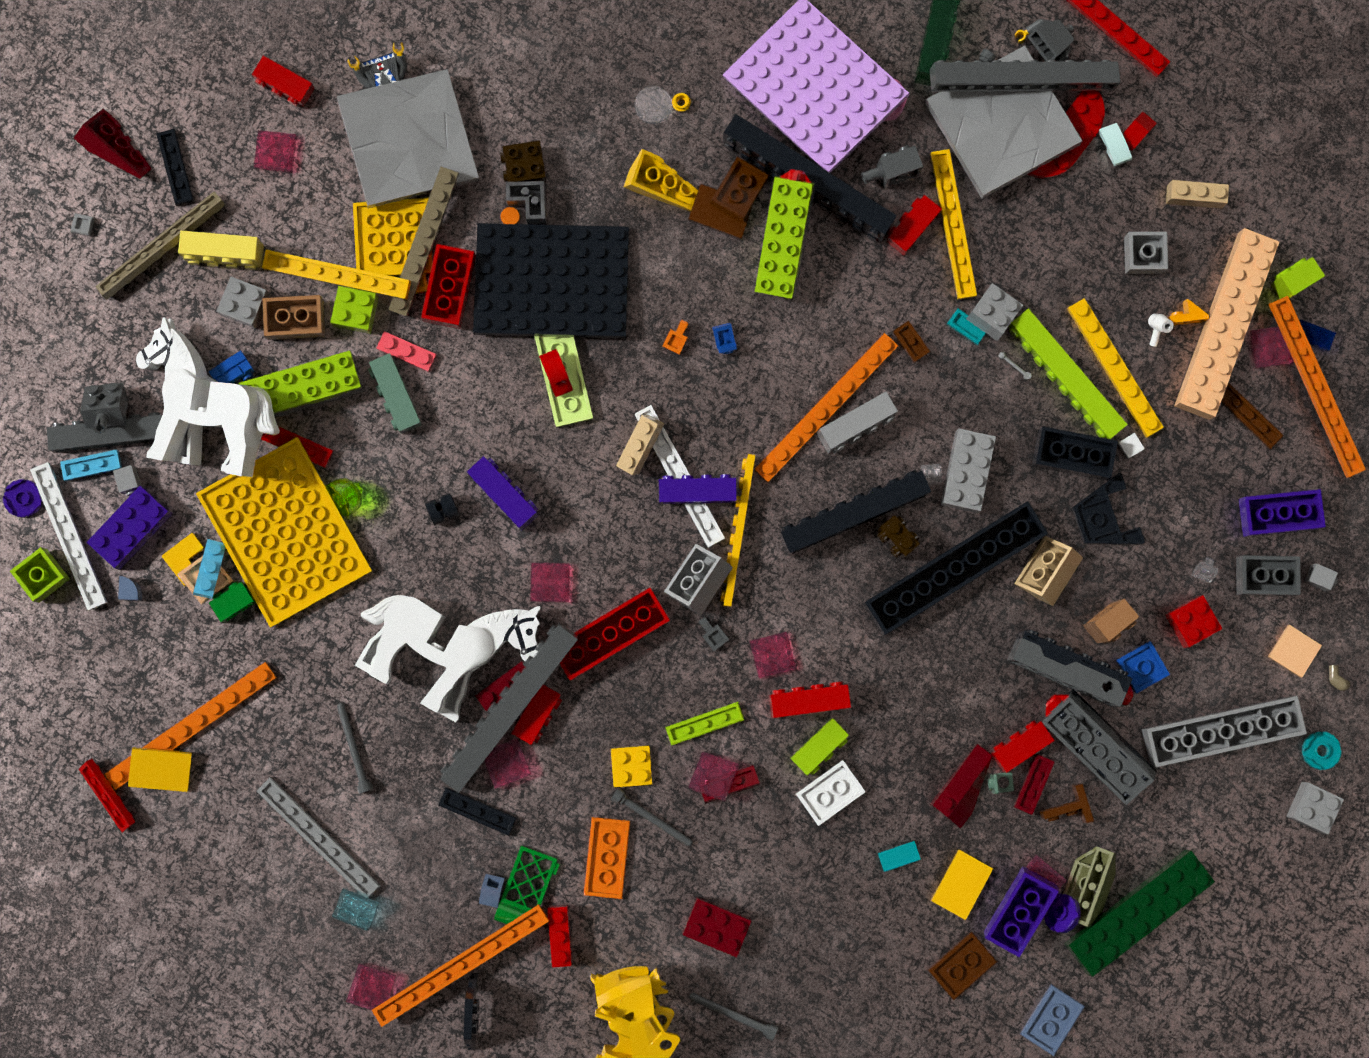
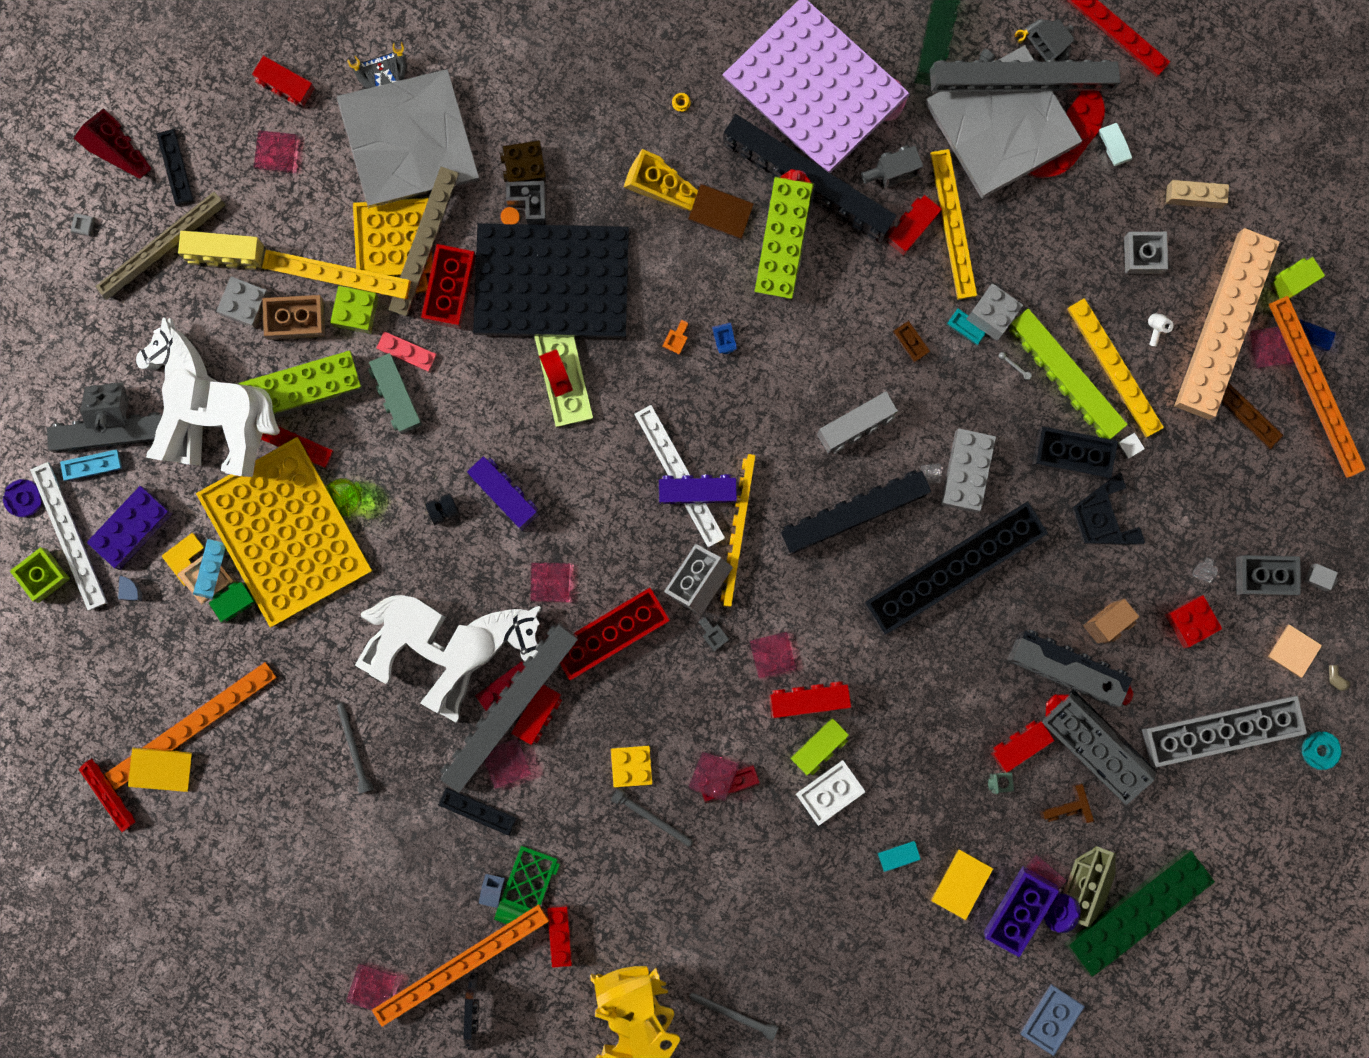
(127, 479): light grey brick -> none
(233, 369): blue brick -> none
(318, 838): light grey tile -> none
(355, 909): clear light blue bracket -> none
(607, 858): orange tile -> none
(640, 444): tan brick -> none
(653, 105): clear tile -> none
(704, 723): lime tile -> none
(716, 927): dark red brick -> none
(739, 189): reddish brown tile -> none
(826, 407): orange plate -> none
(898, 537): dark brown brick -> none
(962, 790): dark red wedge -> none
(962, 965): reddish brown tile -> none
(1034, 784): dark red plate -> none
(1049, 570): tan slope -> none
(1138, 130): red slope -> none
(1143, 666): blue plate -> none
(1191, 315): light orange slope -> none
(1281, 513): dark purple brick -> none
(1315, 808): light grey brick -> none

